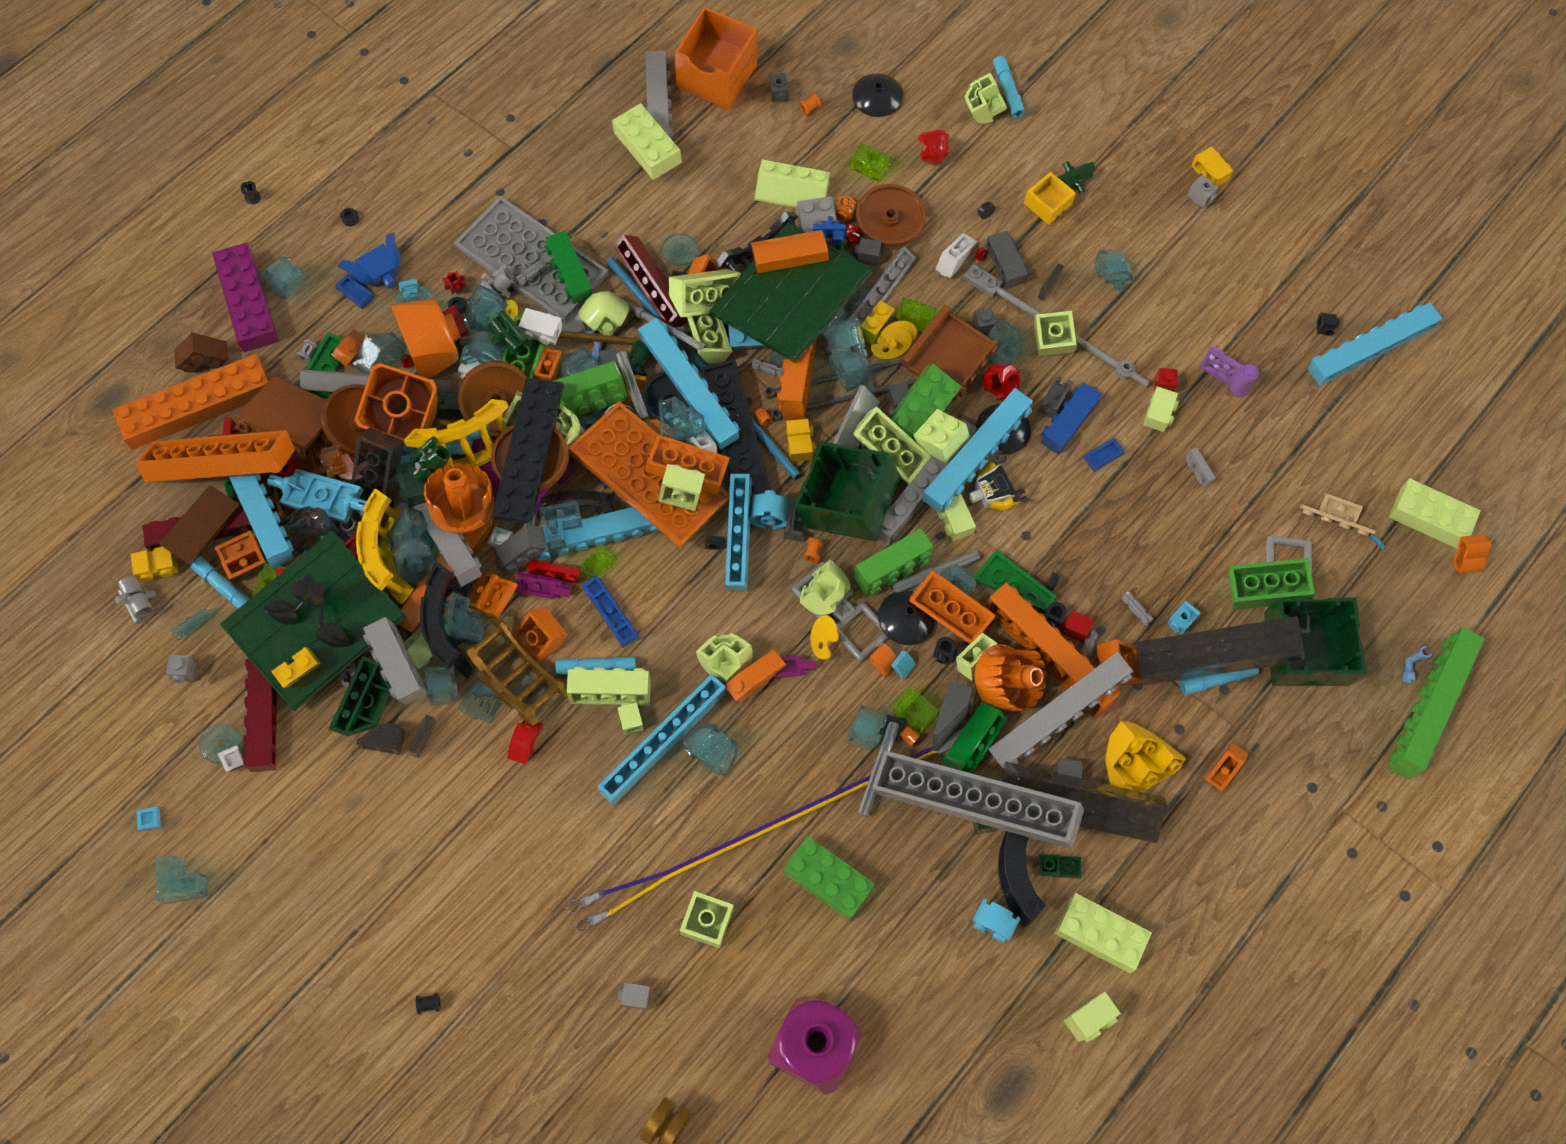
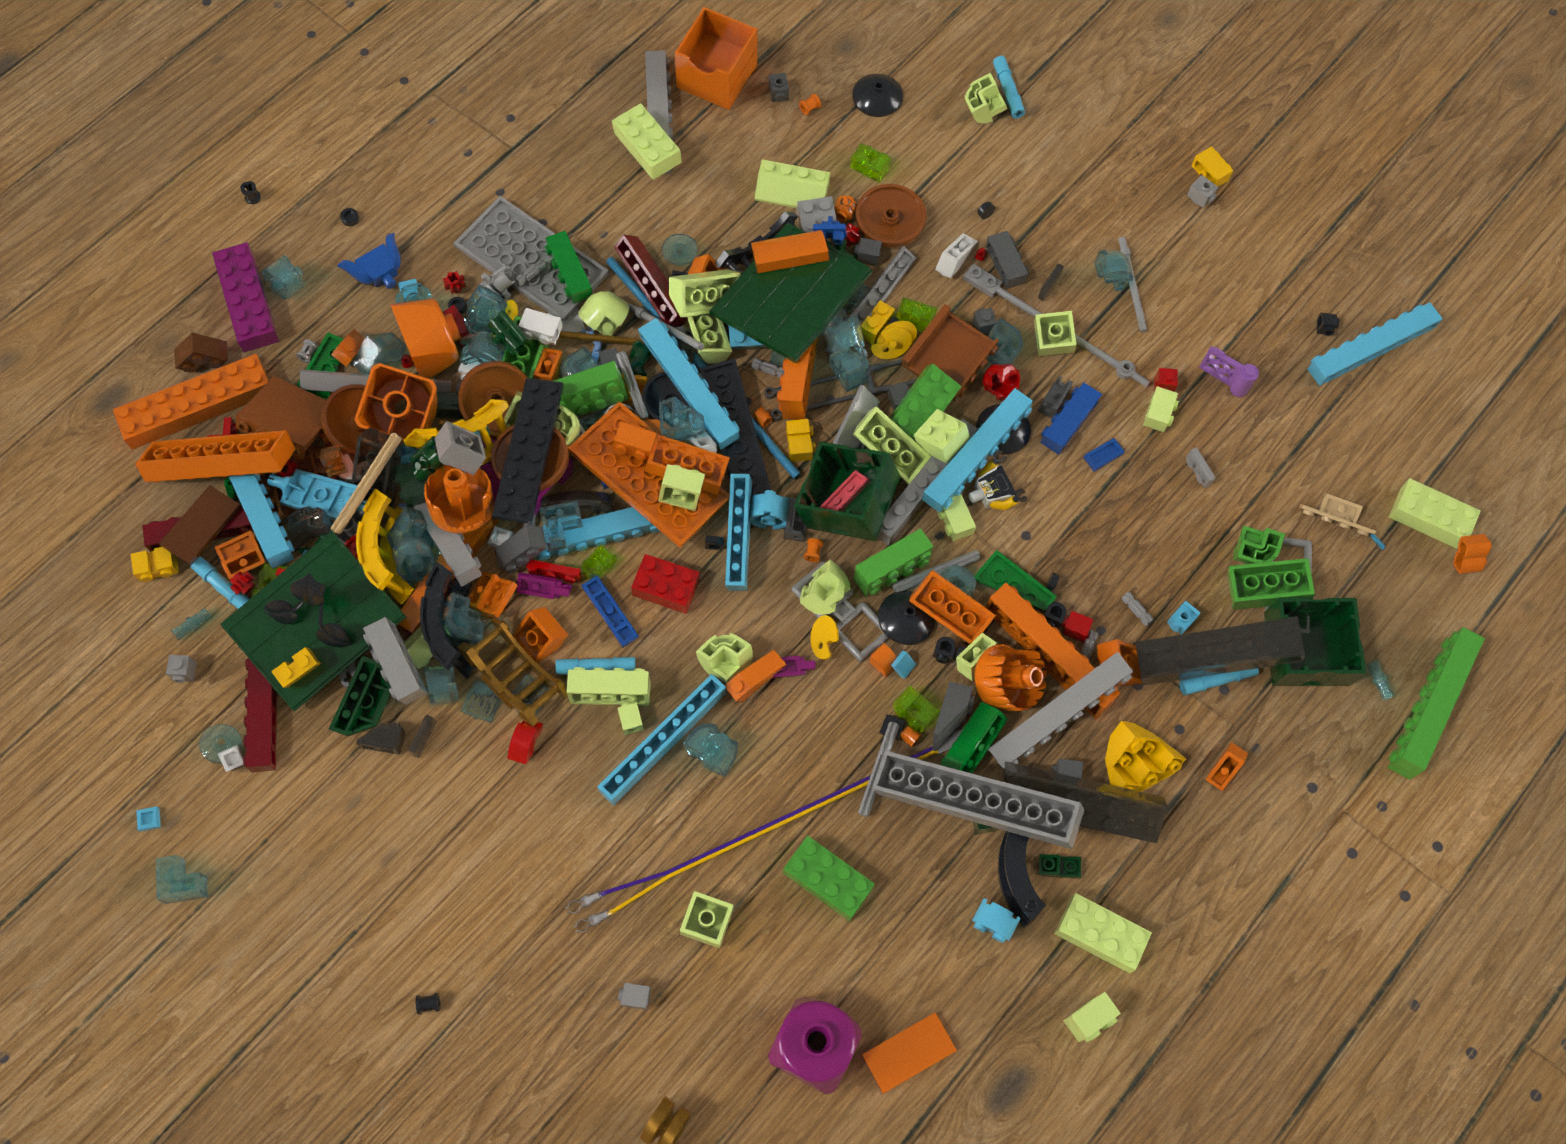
(135, 598): light grey pin -> none
(242, 583): none -> red gear
(354, 291): blue tile -> none
(366, 483): none -> tan axle
(459, 448): none -> light grey brick
(634, 441): none -> orange brick
(665, 583): none -> red brick
(846, 492): none -> coral tile
(866, 727): clear light blue brick -> none
(908, 1053): none -> orange tile
(935, 146): red helmet -> none
(1049, 198): yellow piece -> none
(1076, 176): dark green pin -> none
(1133, 288): none -> light grey bar
(1257, 545): none -> bright green brick
(1380, 680): none -> clear light blue pin
(1409, 674): light blue arm -> none

